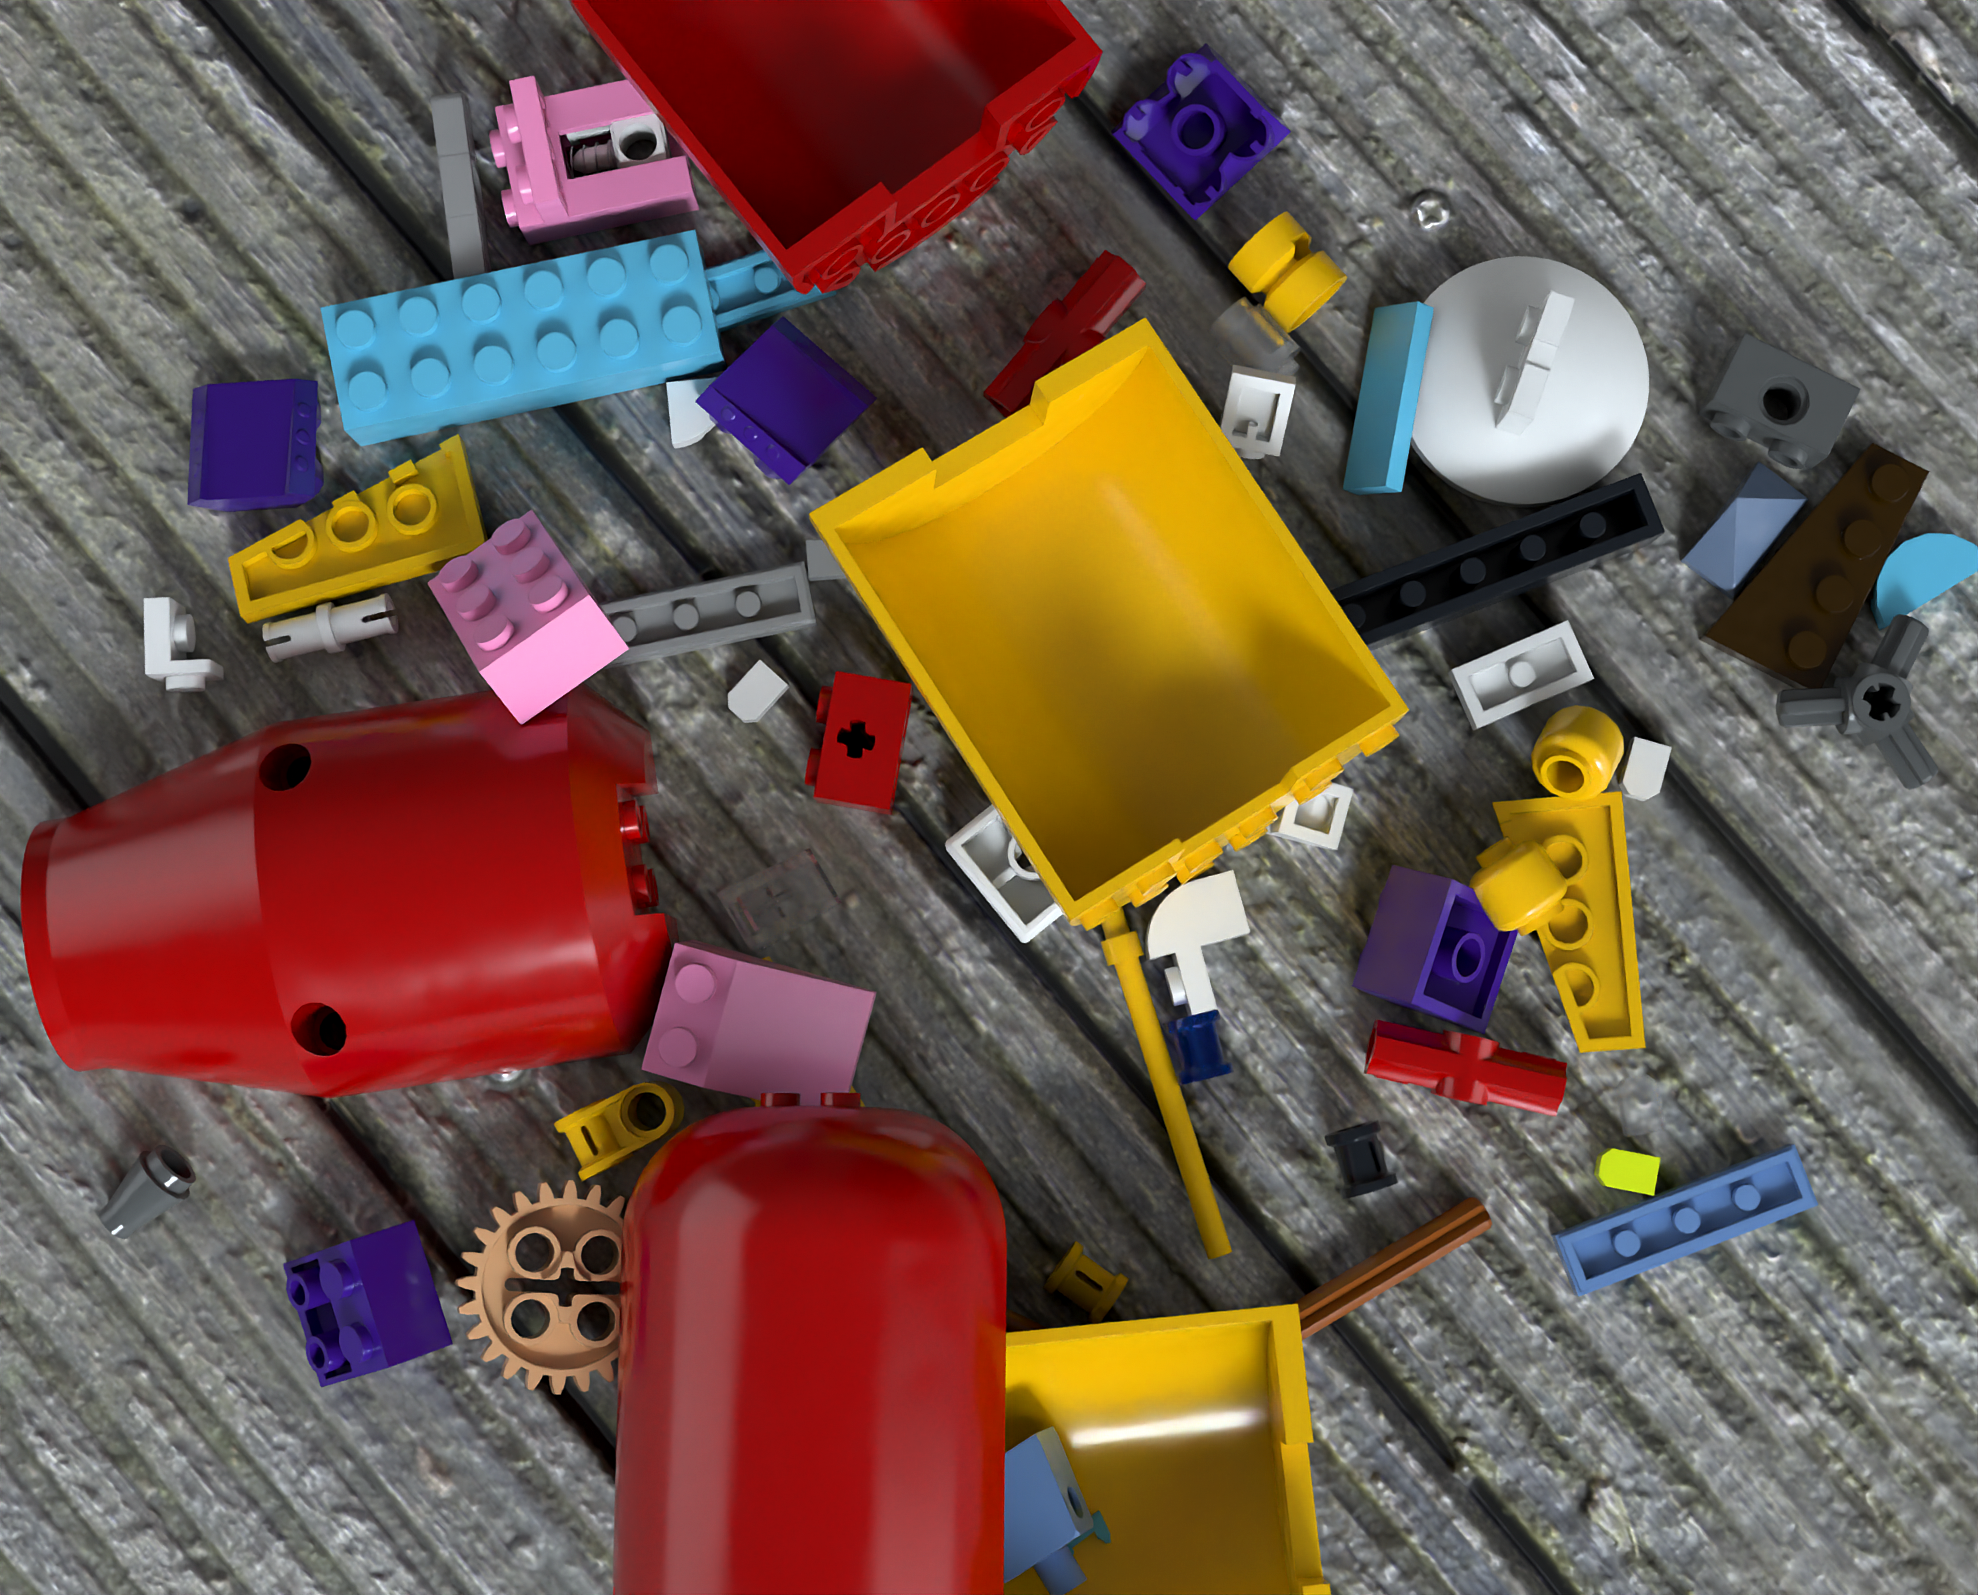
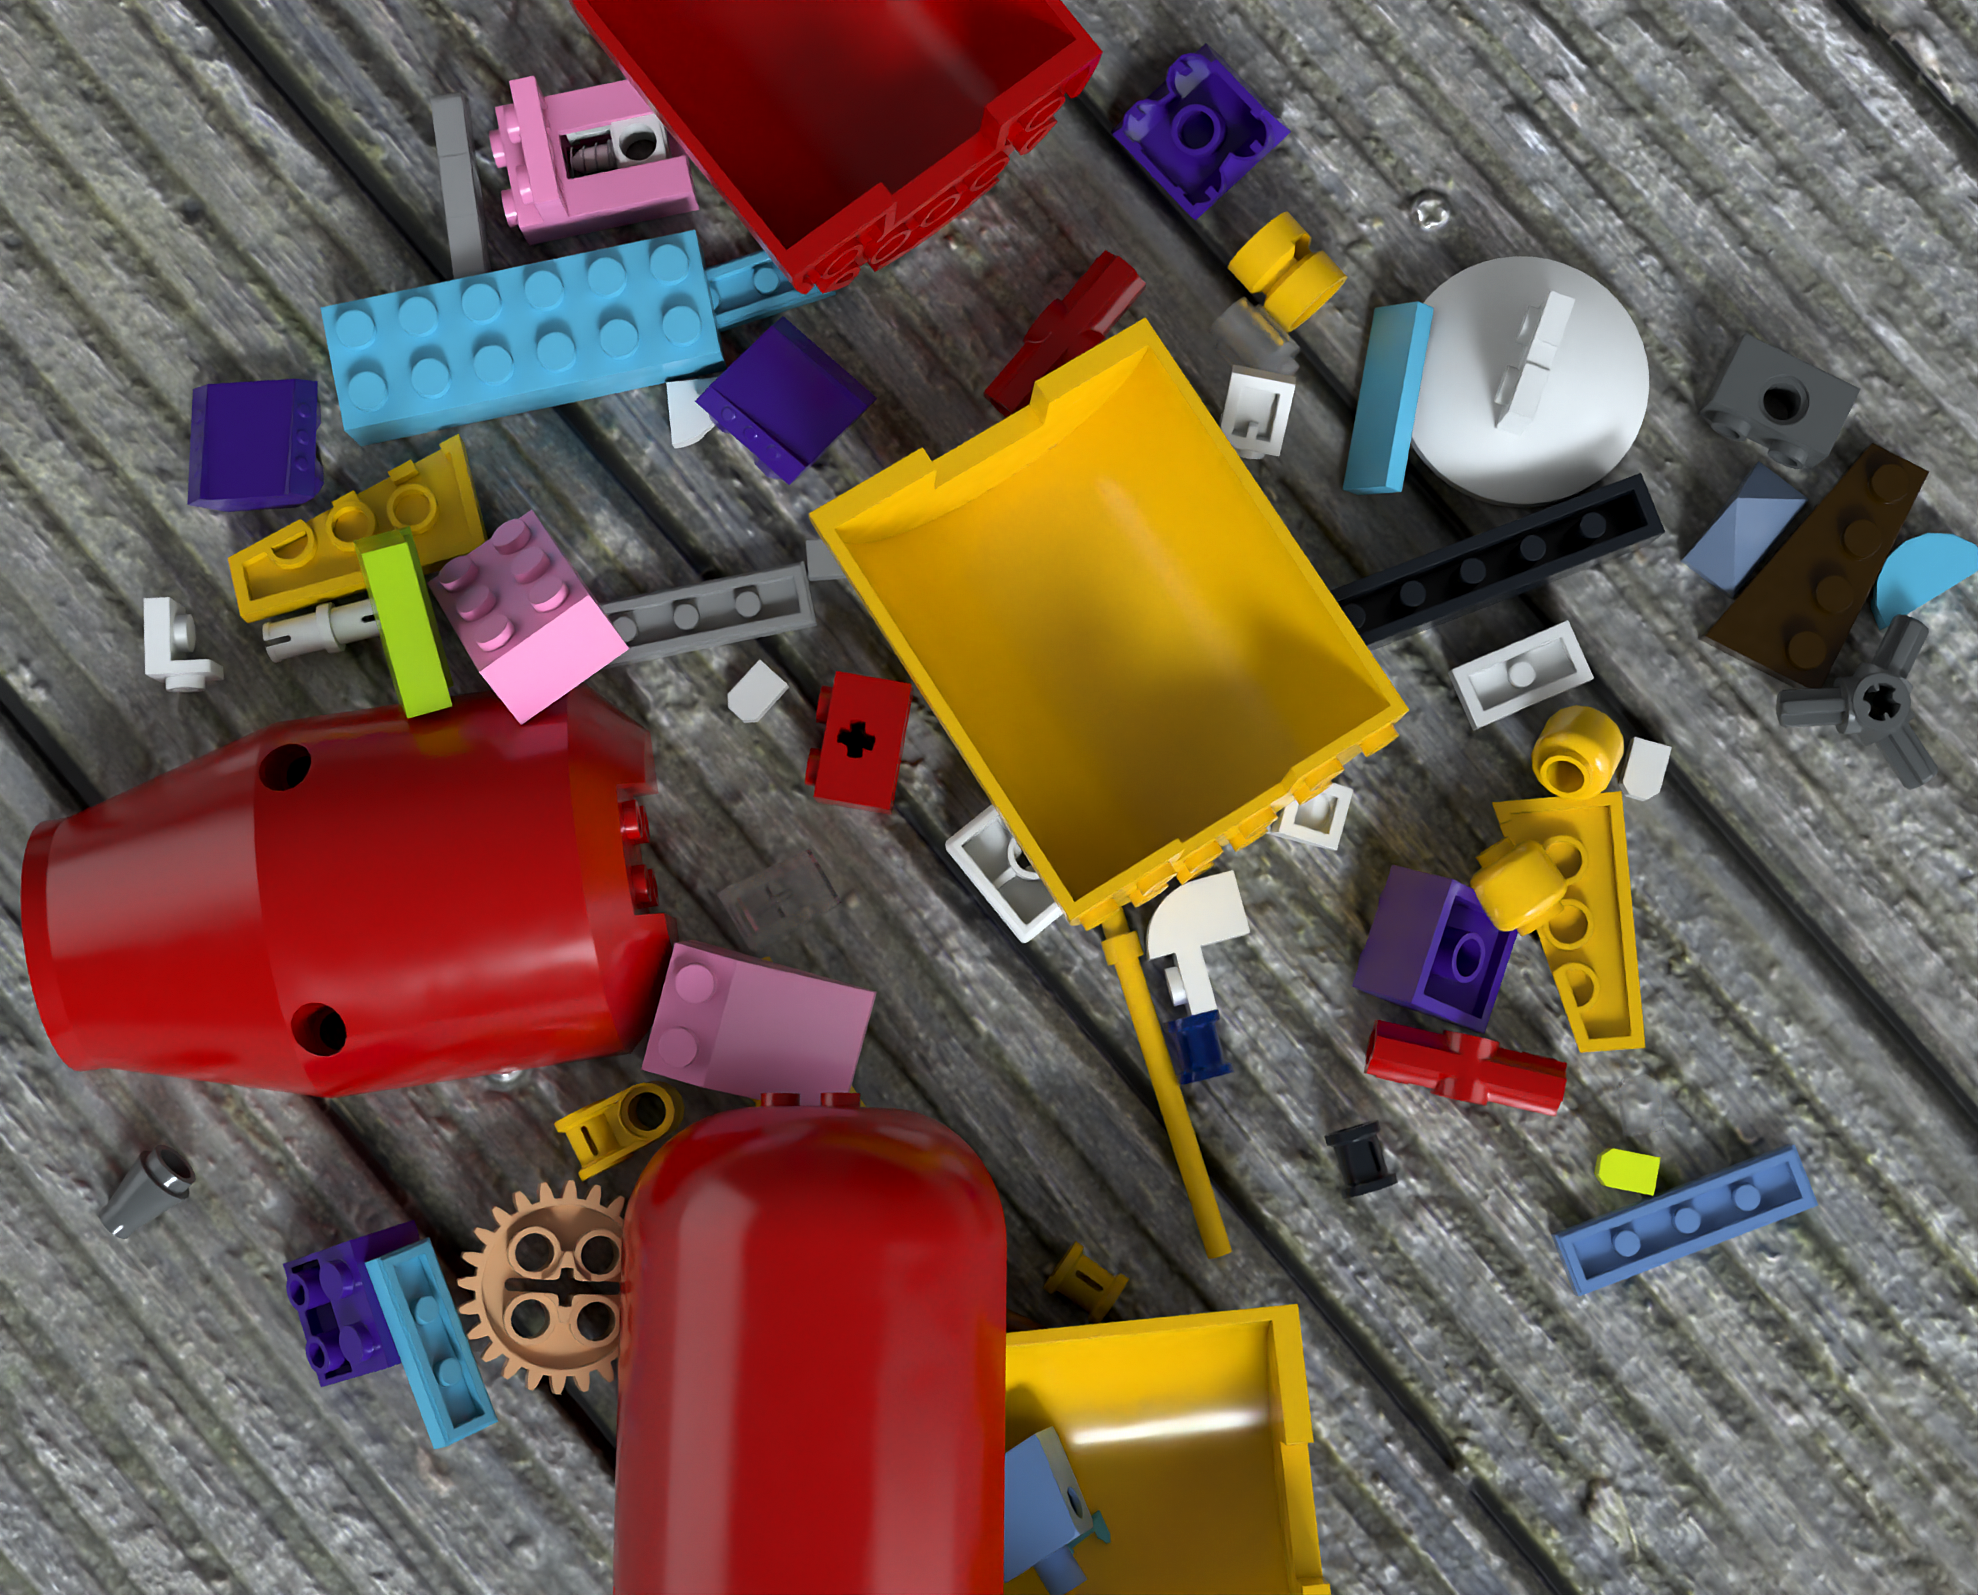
(405, 621): none -> lime container
(431, 1343): none -> medium azure tile
(1392, 1265): dark orange axle -> none

